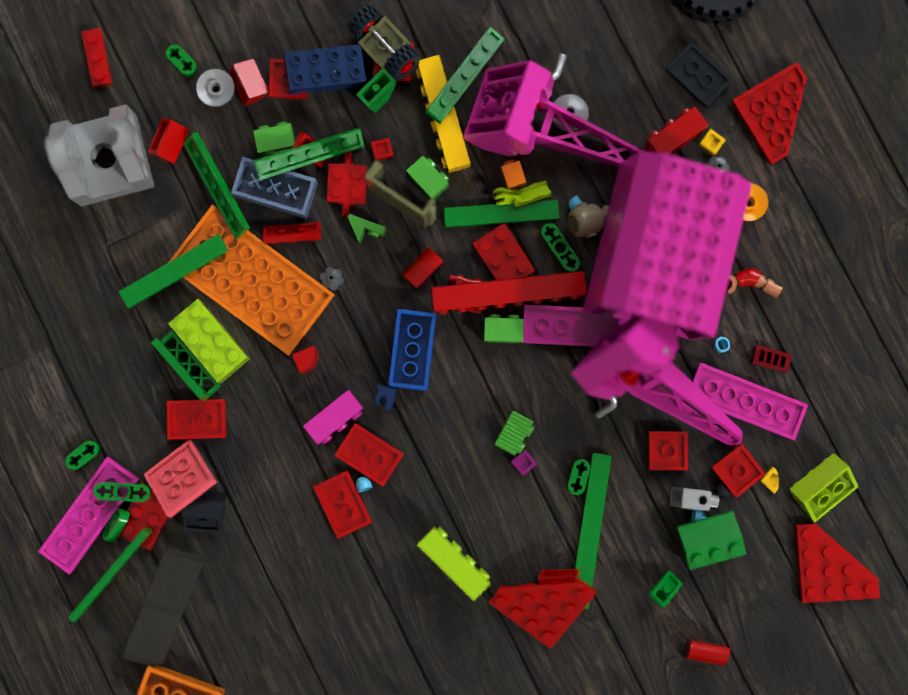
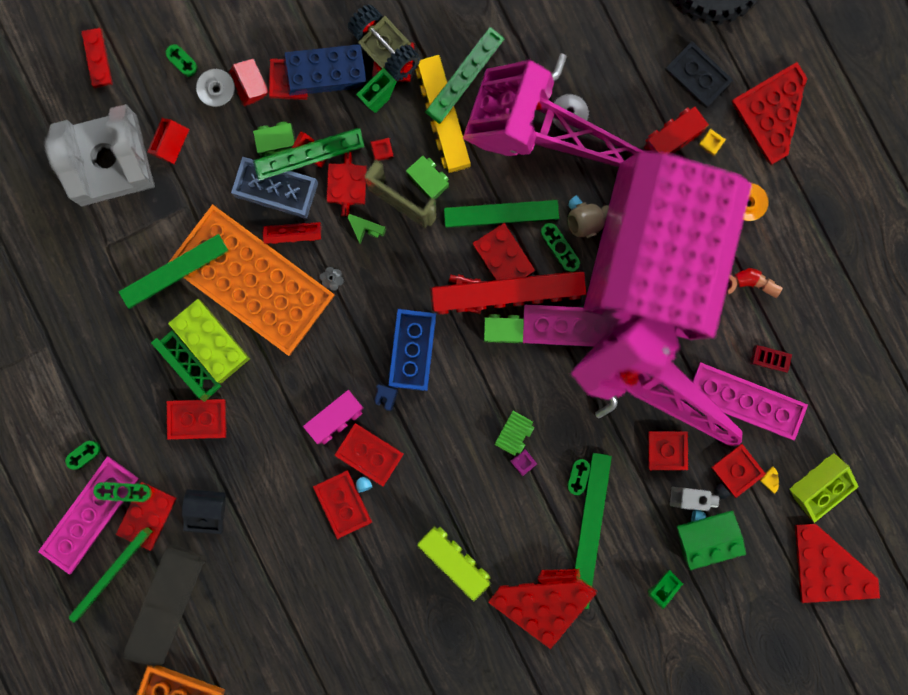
(115, 525): green beam -> none
(180, 478): coral plate -> none
(216, 185): green tile -> none
(306, 359): red brick -> none
(422, 268): red brick -> none
(513, 174): orange brick -> none
(522, 196): lime arm -> none
(707, 652): red brick -> none
(721, 161): dark grey plant -> none
(724, 344): medium azure hinge -> none

